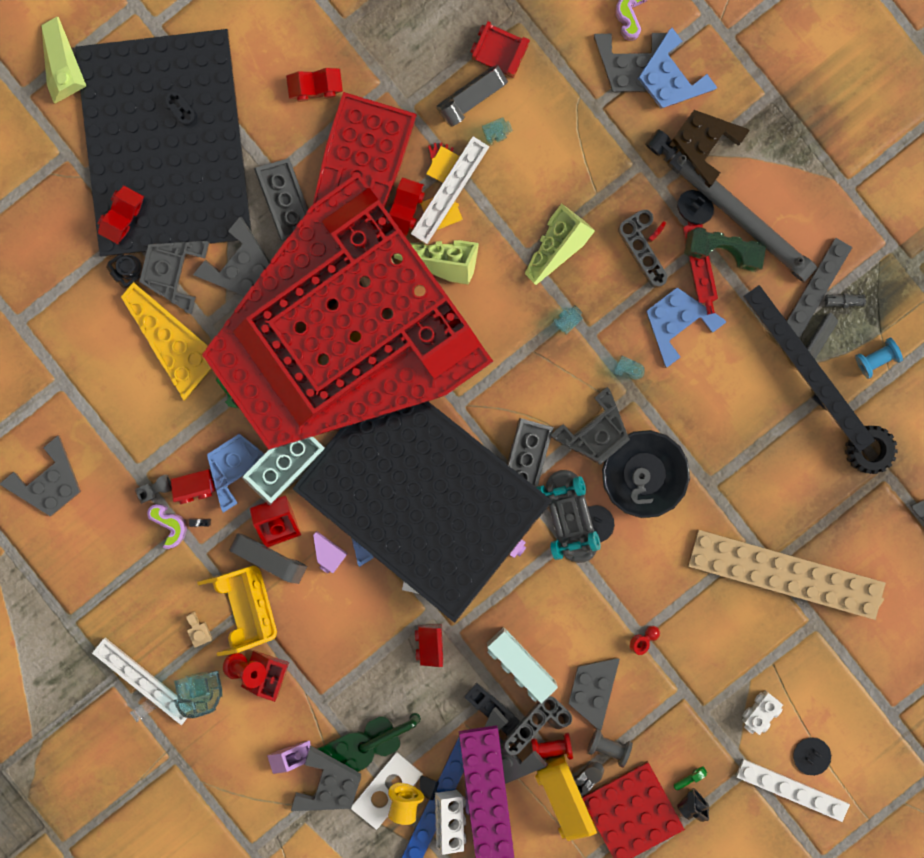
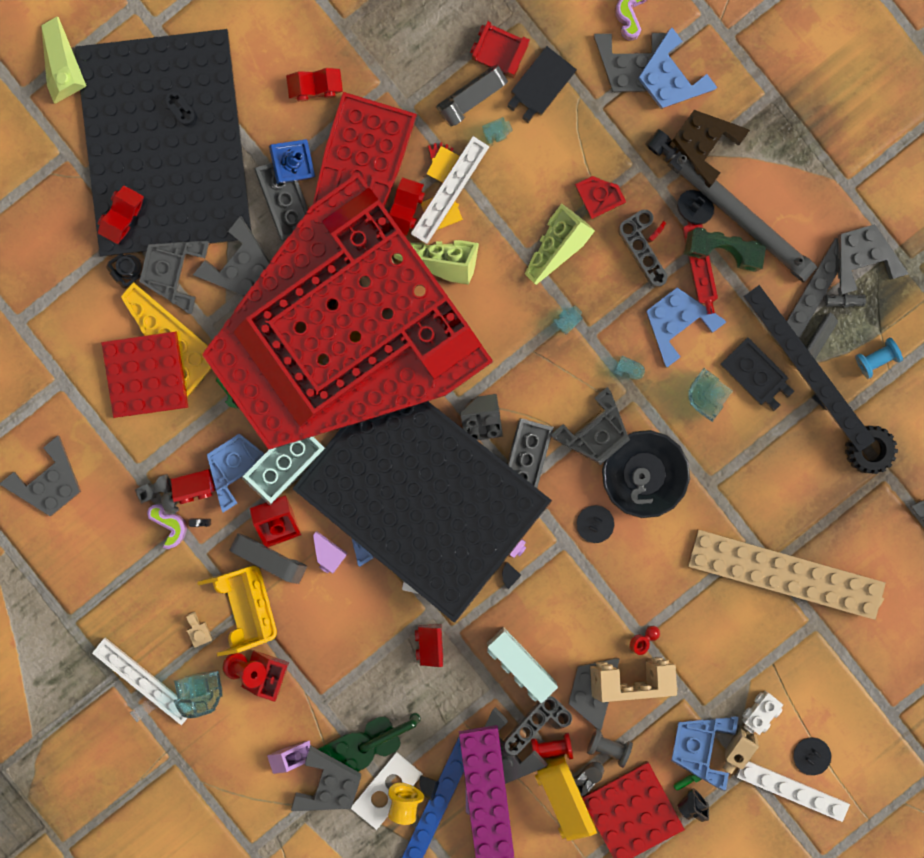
(145, 374): none -> red plate
(168, 504): none -> dark grey plate
(298, 159): none -> blue plate
(444, 815): white brick -> none
(482, 418): none -> dark grey slope
(486, 702): black slope -> none
(510, 575): none -> black tile
(541, 83): none -> black tile
(570, 517): dark grey piece -> none
(599, 196): none -> red plate
(659, 678): none -> tan plate
(695, 744): none -> medium blue wing
(708, 394): none -> clear light blue brick
(740, 749): none -> tan torso
(757, 374): none -> black tile
(861, 249): none -> dark grey wing

